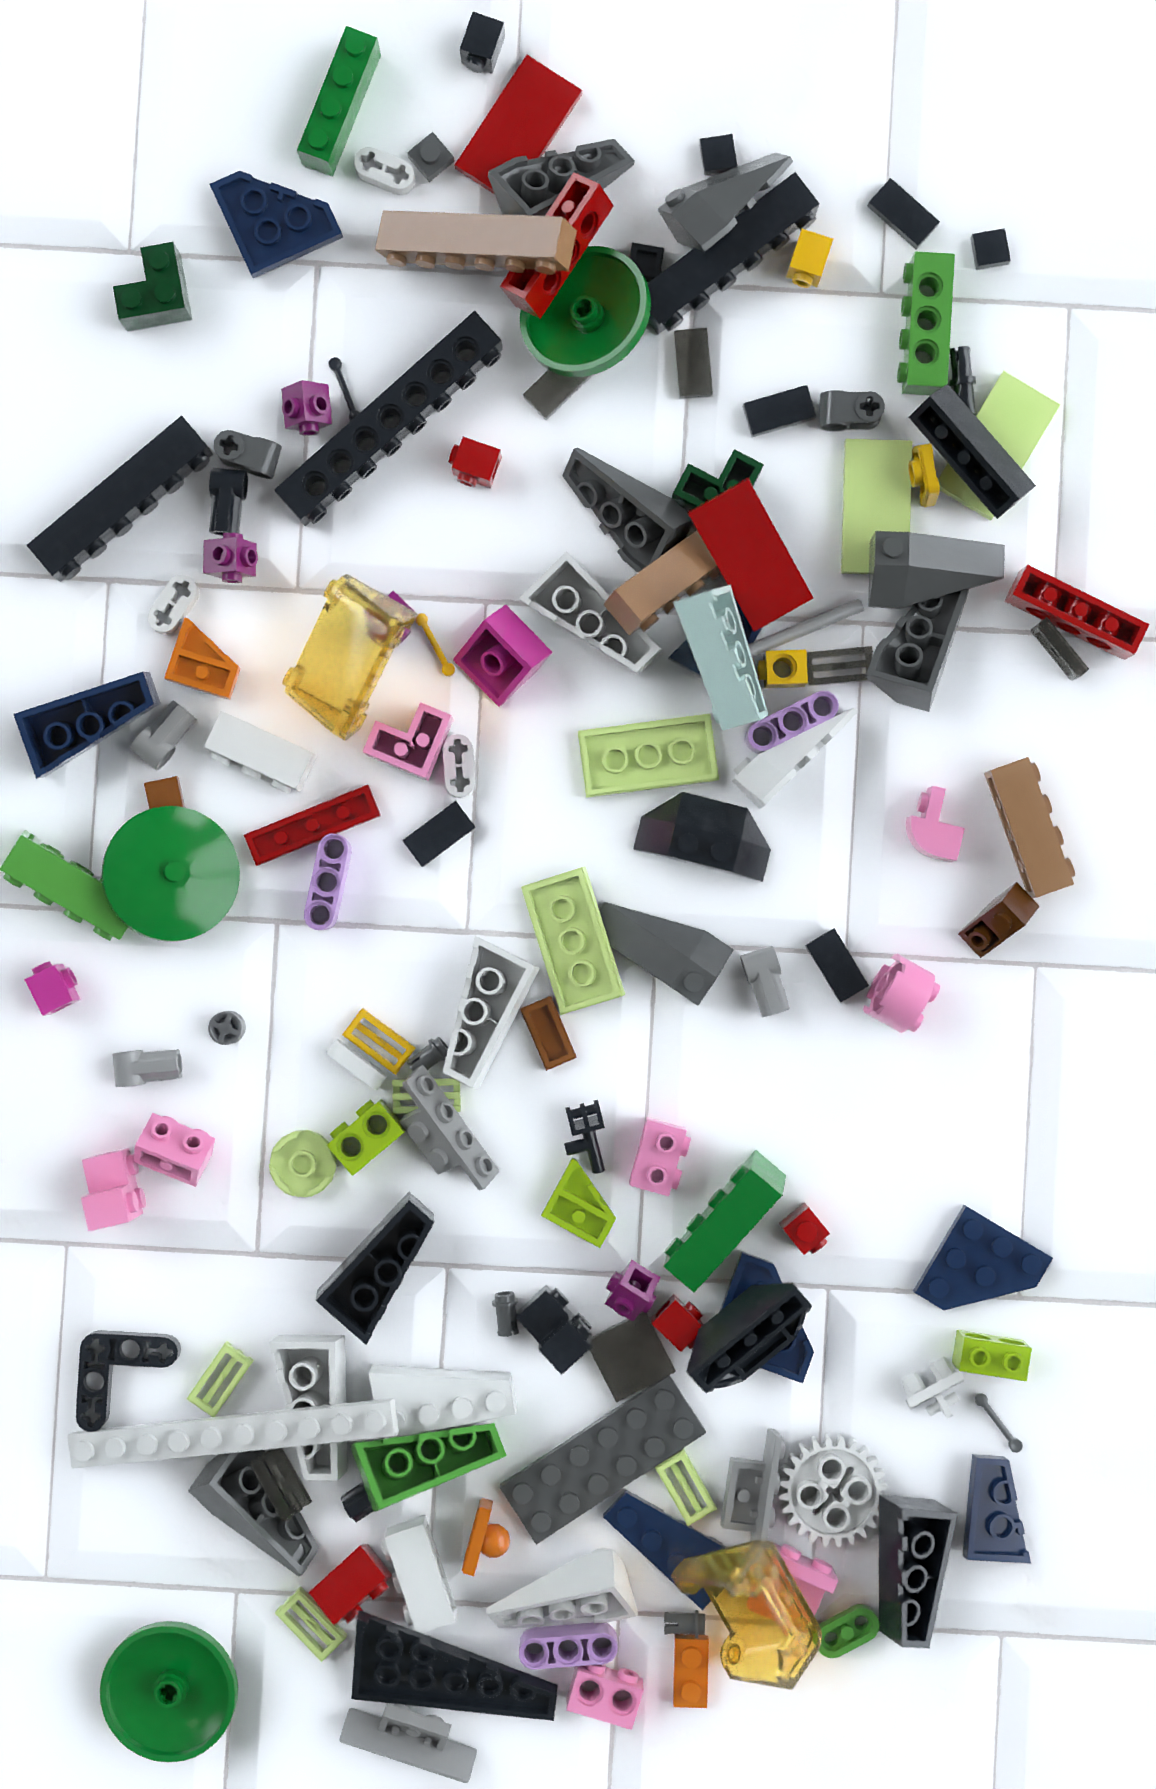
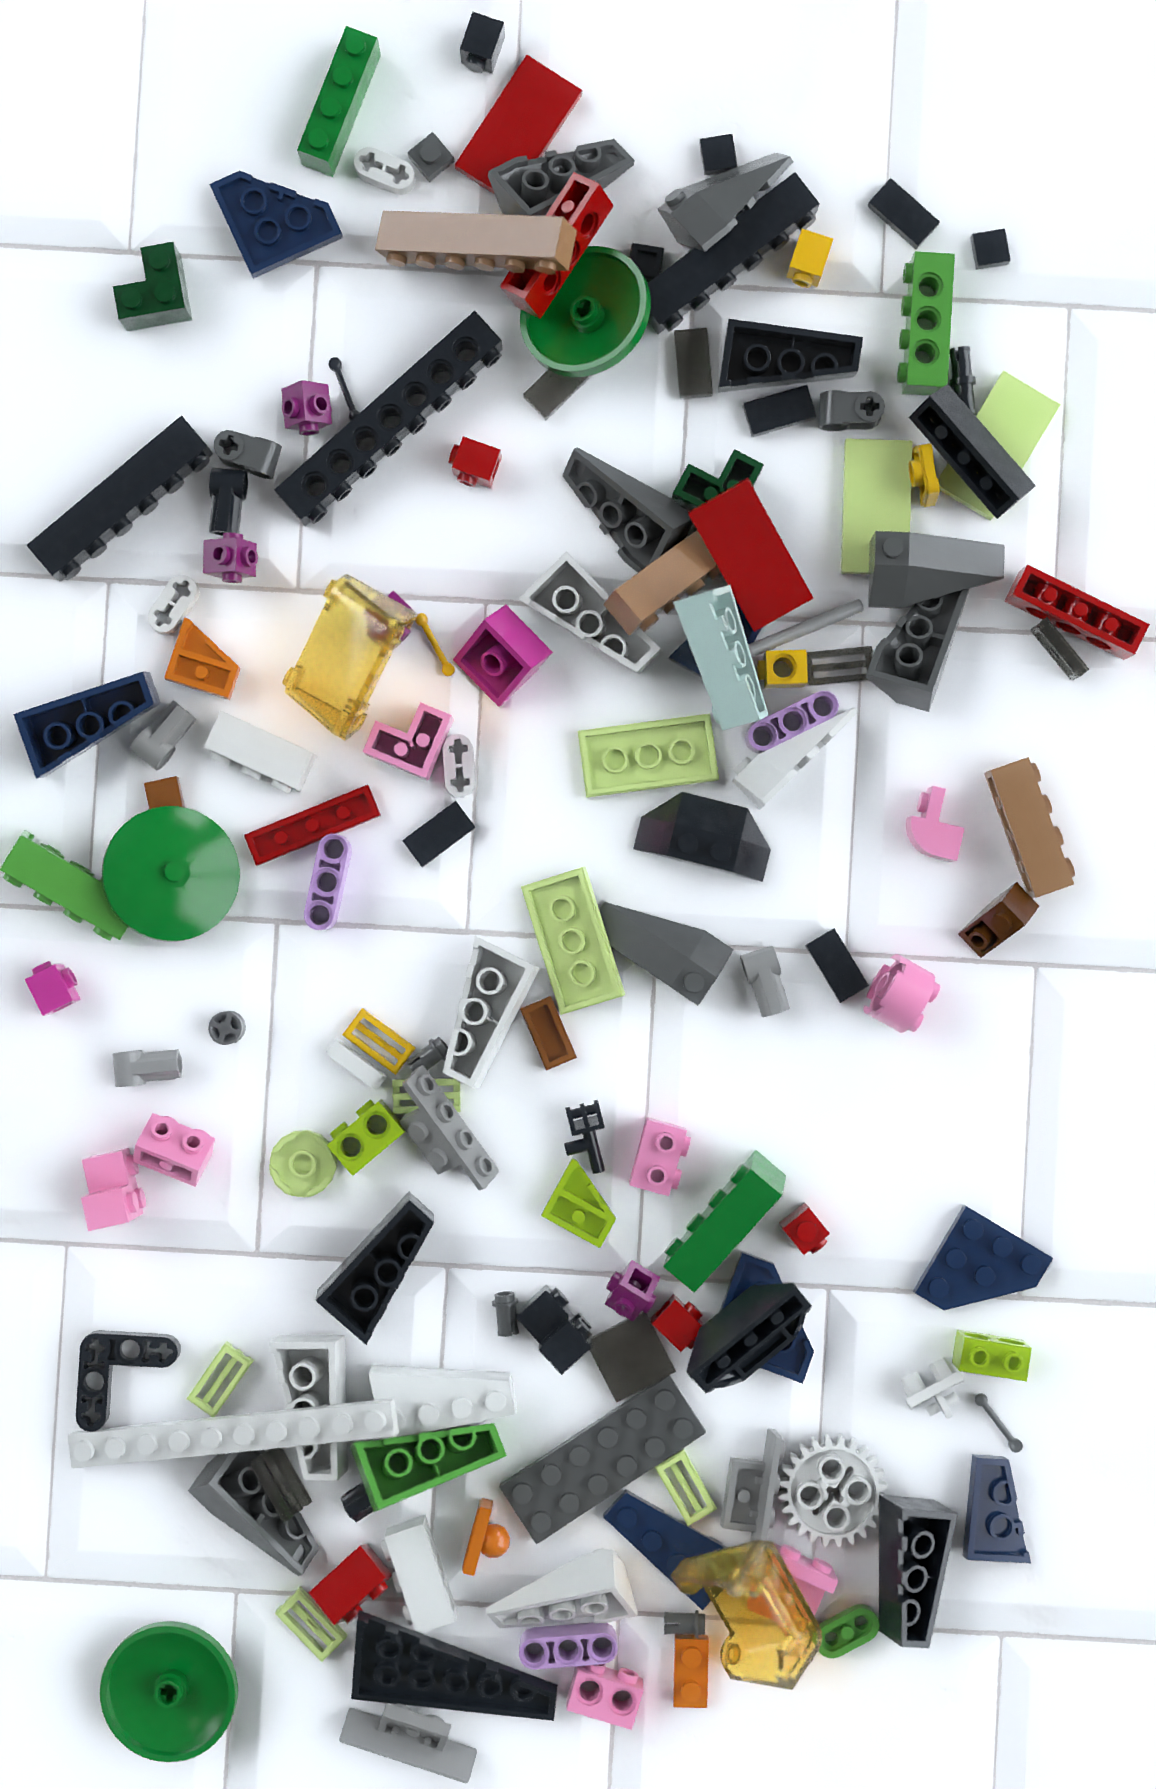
(783, 355): none -> black wedge

